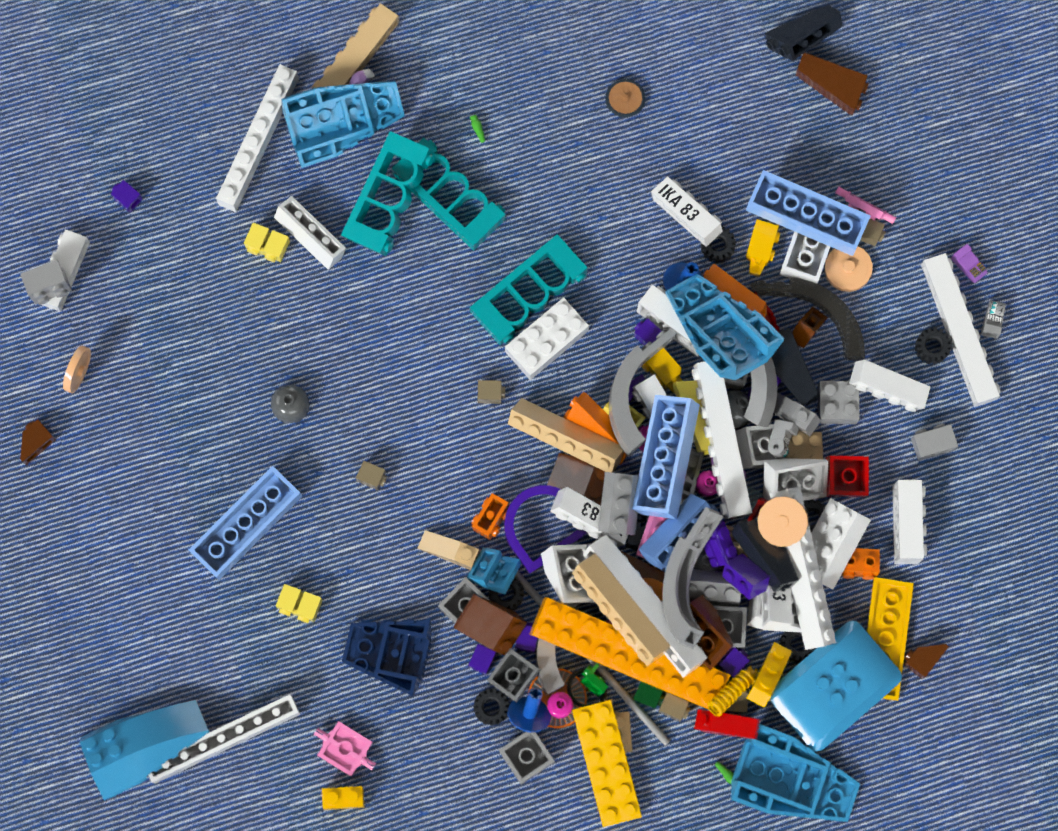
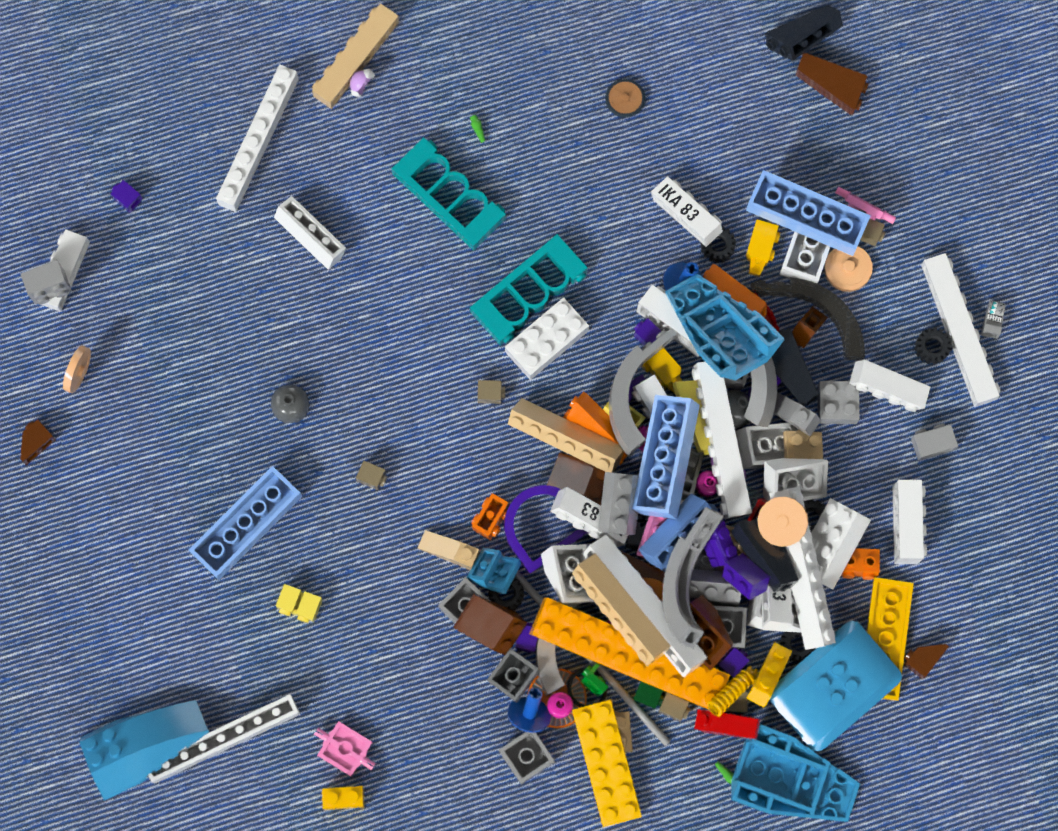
(271, 245): light yellow piece -> none
(338, 117): dark azure wedge -> none
(390, 651): dark blue wedge -> none
(404, 149): teal fence -> none
(482, 659): dark purple brick -> none
(487, 695): black tyre -> none
(781, 438): light grey leg -> none
(848, 476): red brick -> none
(969, 264): medium lavender leg -> none

